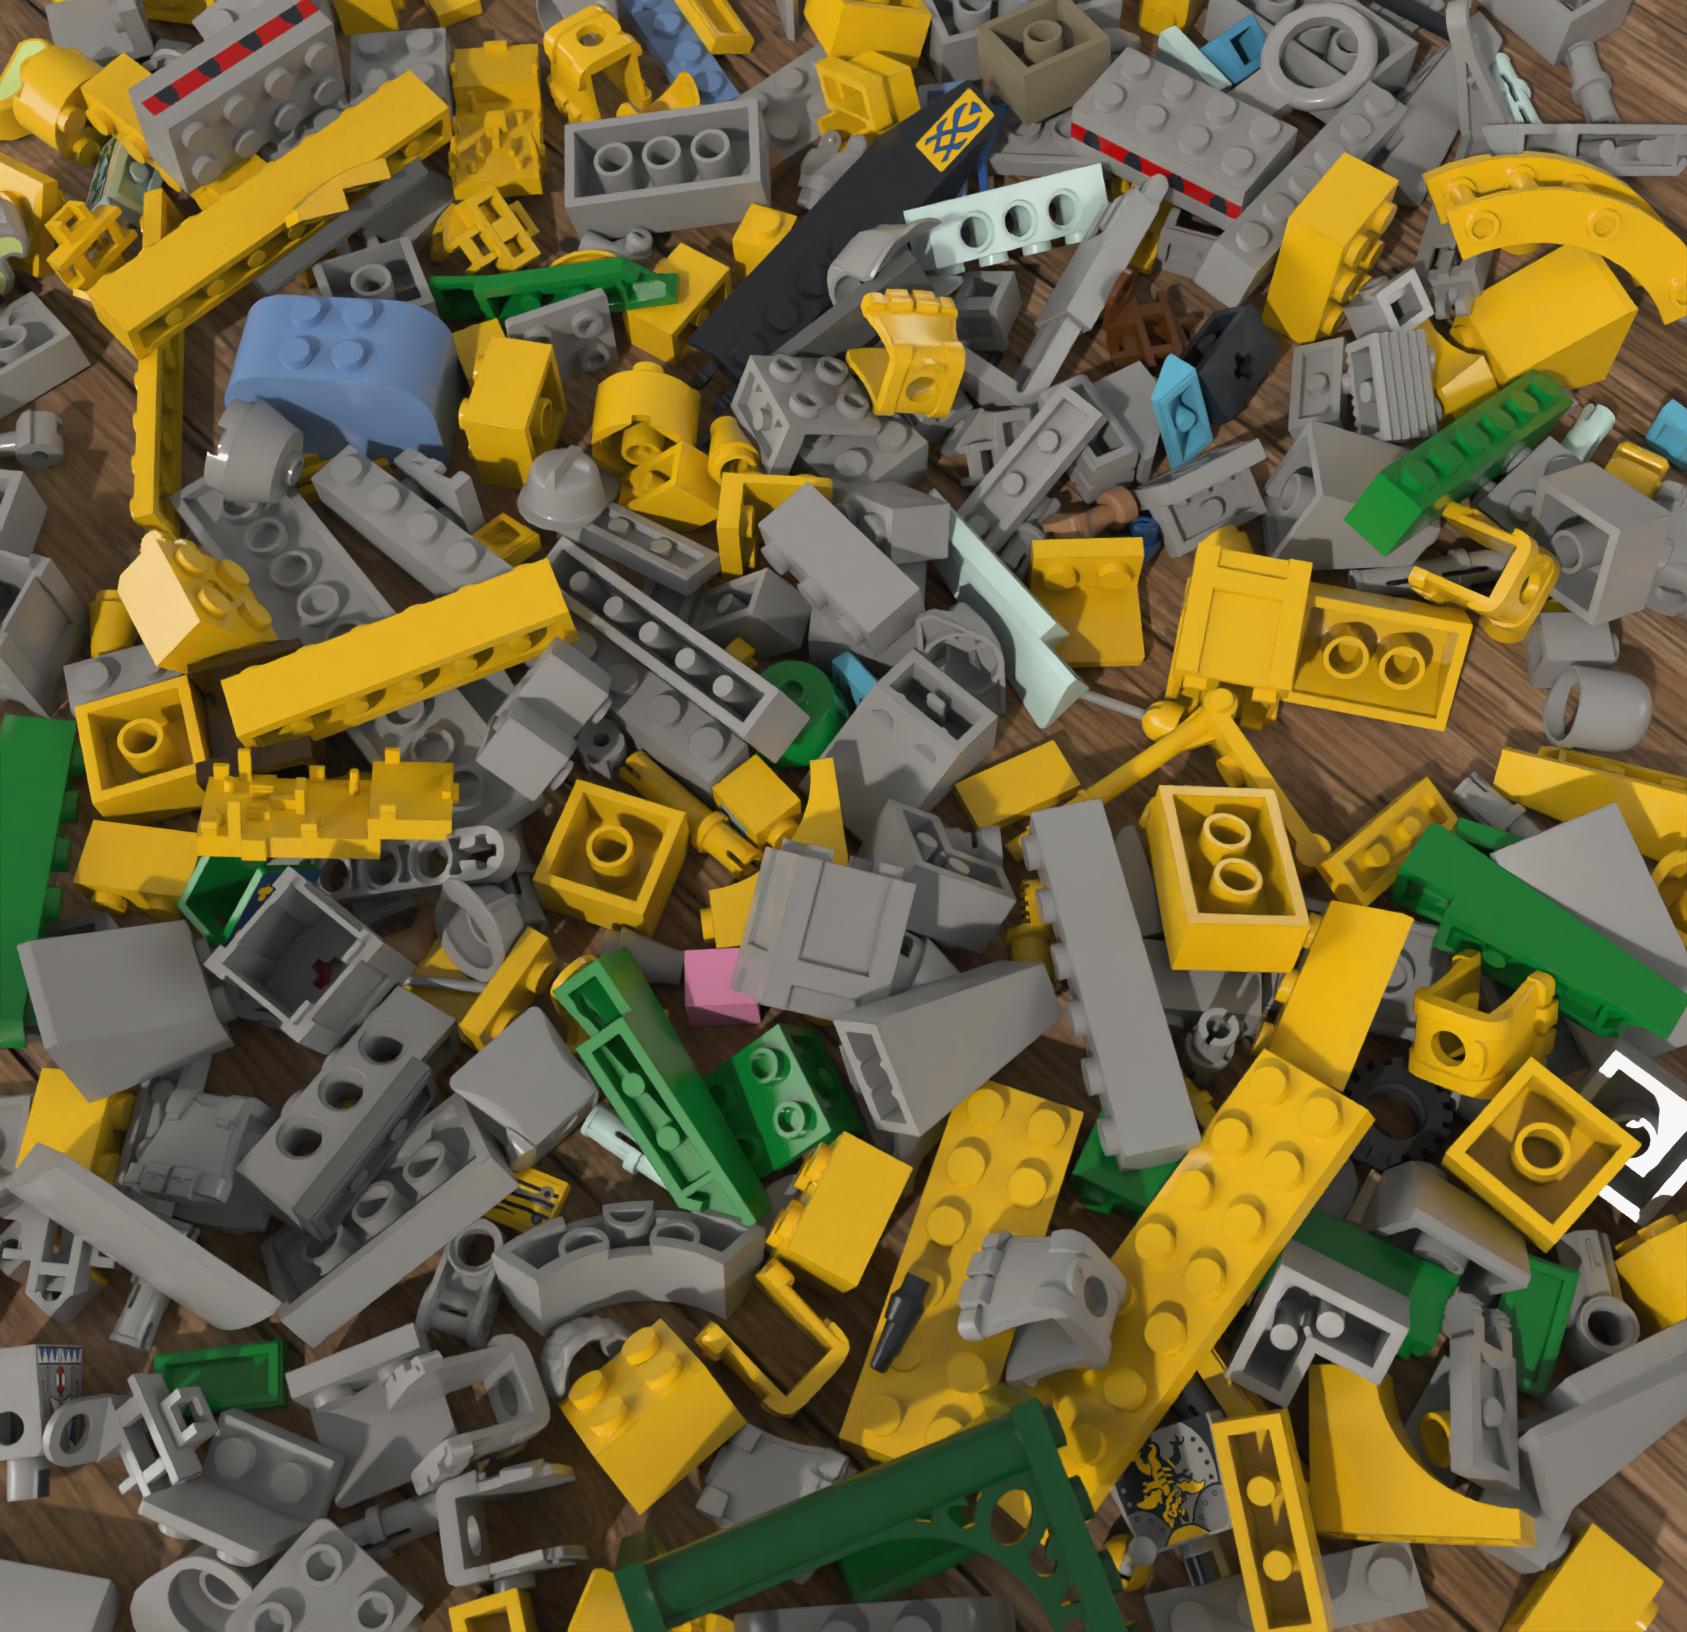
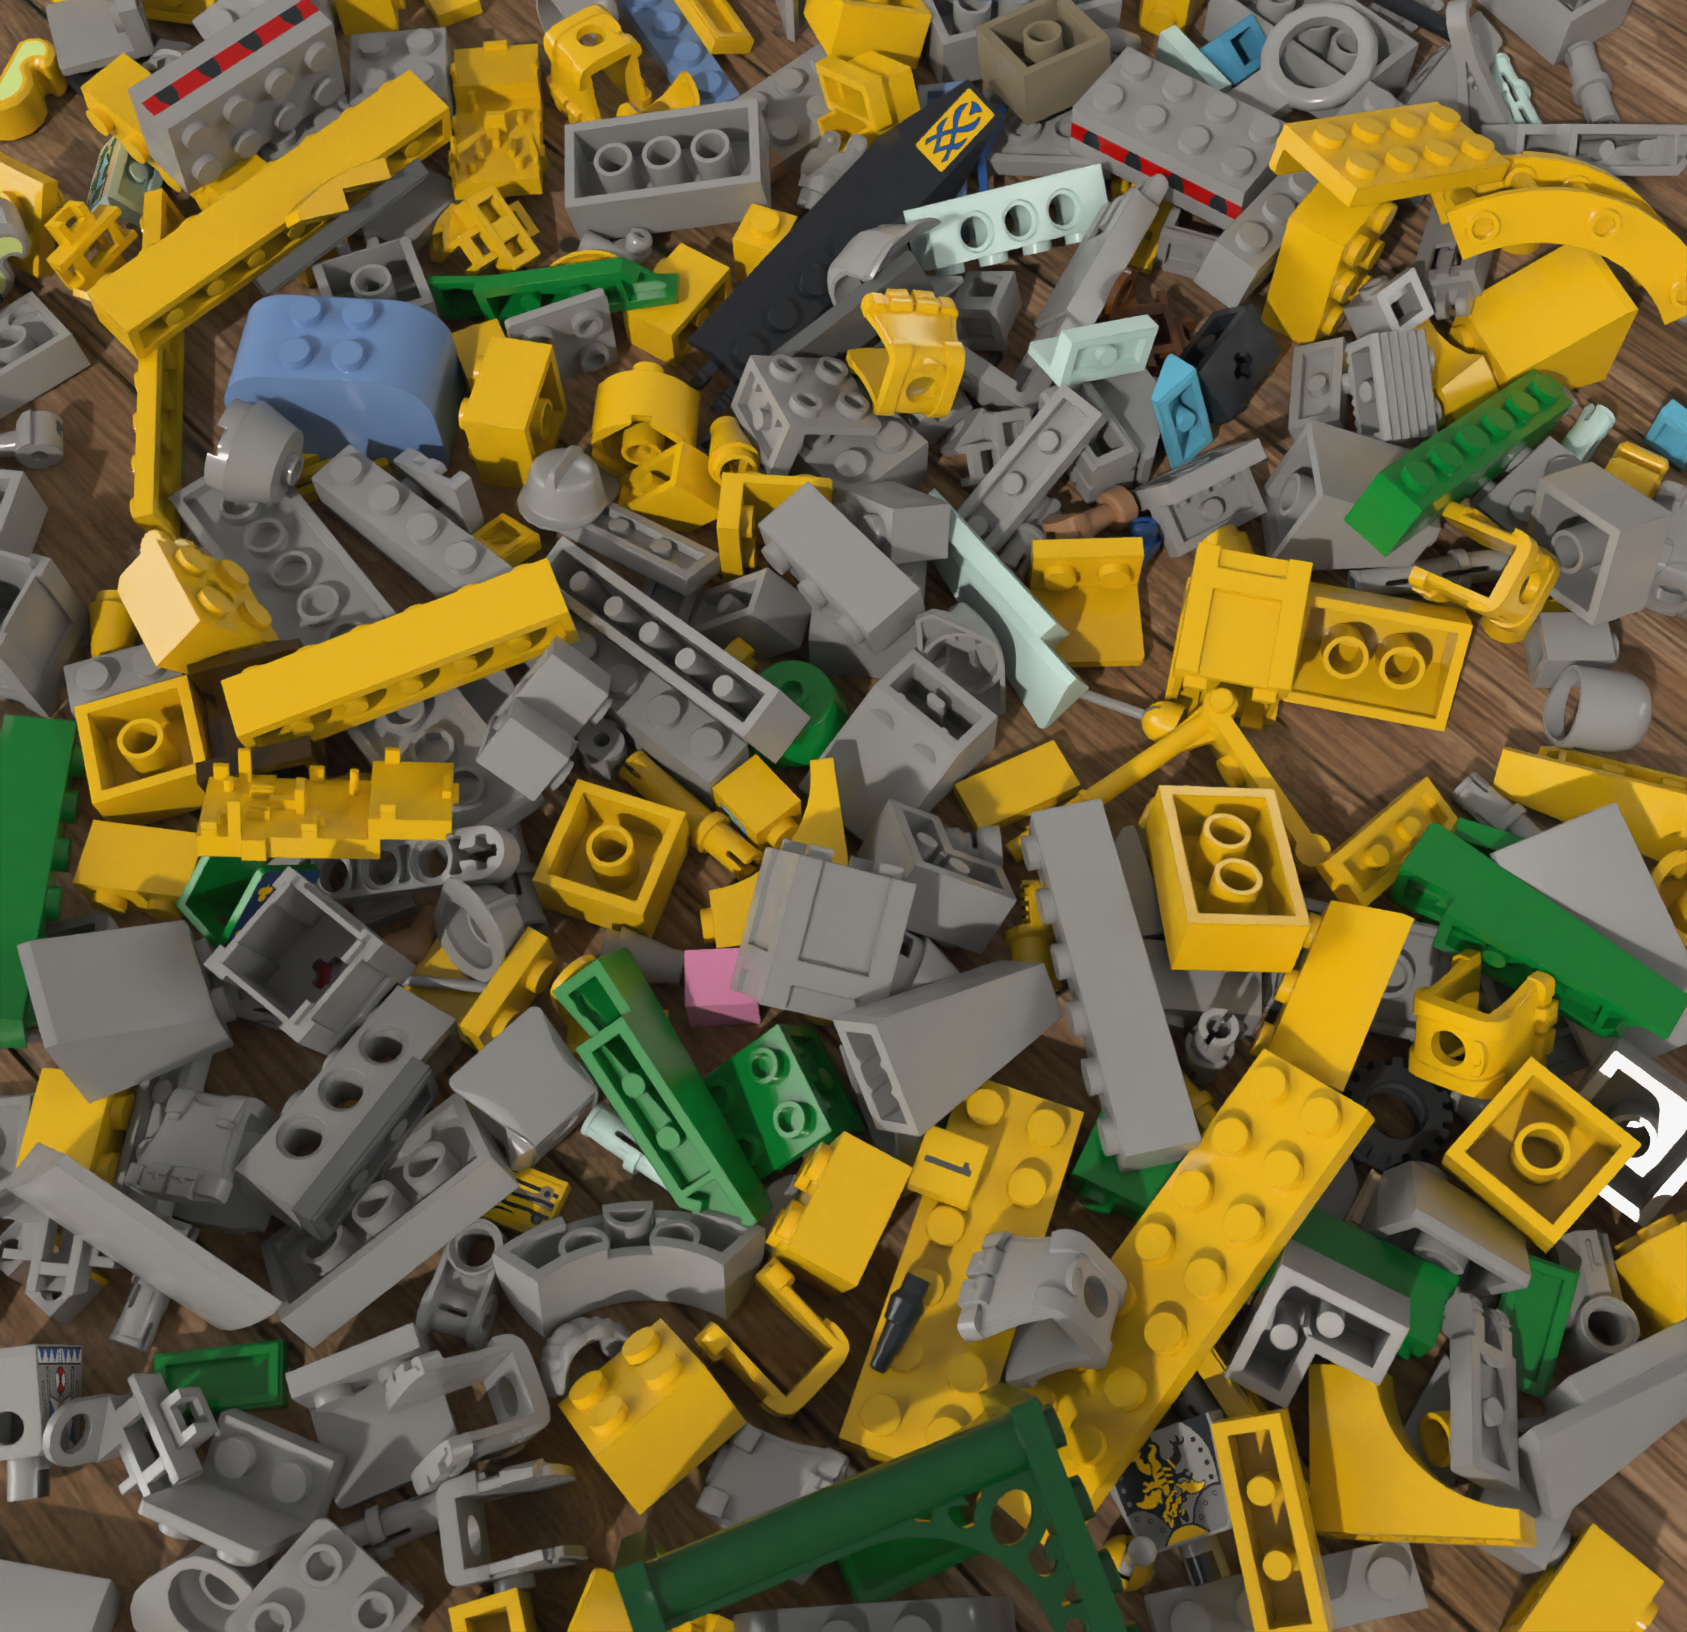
(55, 106): yellow brick -> none
(852, 678): medium azure tile -> none
(947, 1167): none -> yellow tile
(1096, 350): none -> light aqua panel
(1389, 153): none -> yellow bracket

